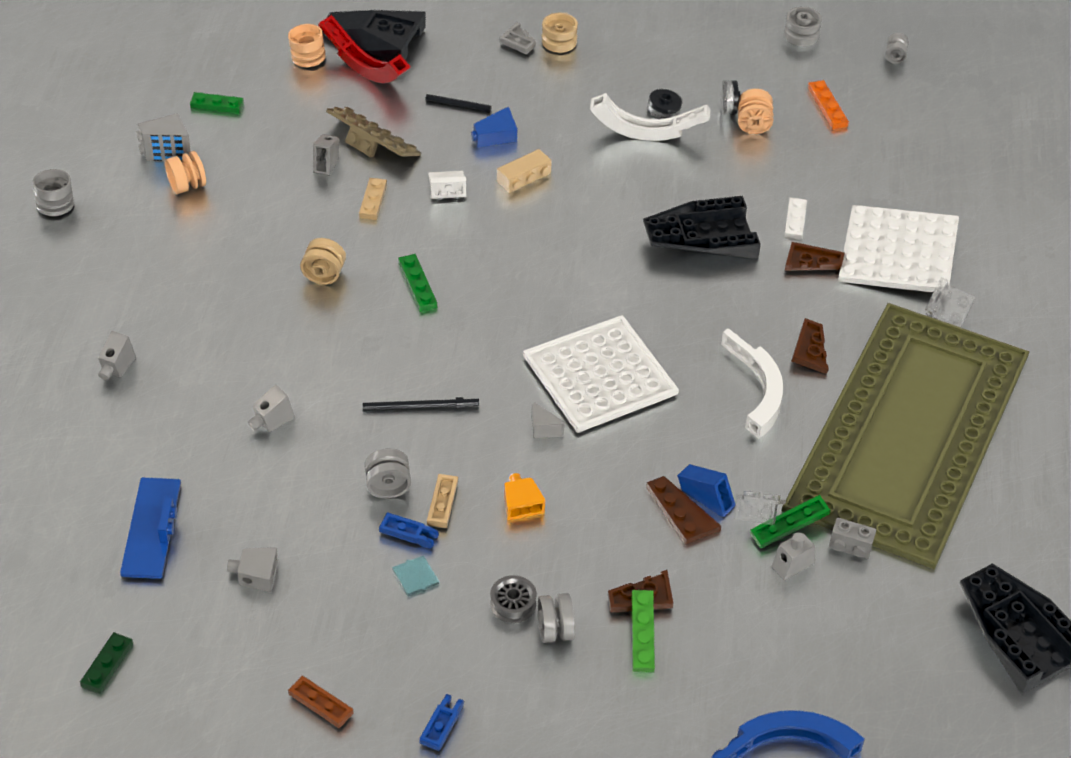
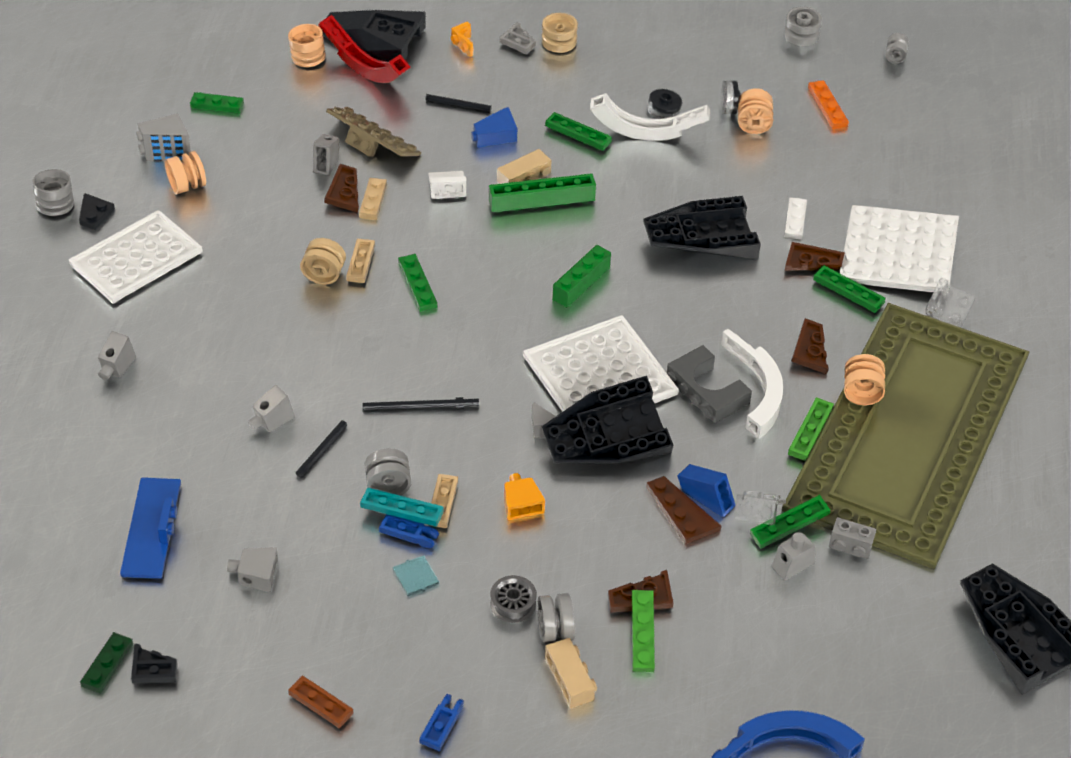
(94, 211): none -> black wing
(135, 256): none -> white plate
(152, 667): none -> black wing
(321, 448): none -> black bar
(344, 189): none -> reddish brown wing
(360, 260): none -> tan plate
(402, 507): none -> teal plate
(460, 36): none -> light orange bracket
(542, 192): none -> green brick
(570, 672): none -> tan brick
(578, 131): none -> green plate
(581, 276): none -> green brick
(609, 427): none -> black wedge
(713, 403): none -> dark grey arch
(810, 429): none -> bright green plate
(849, 289): none -> green plate
(864, 379): none -> light nougat wheel

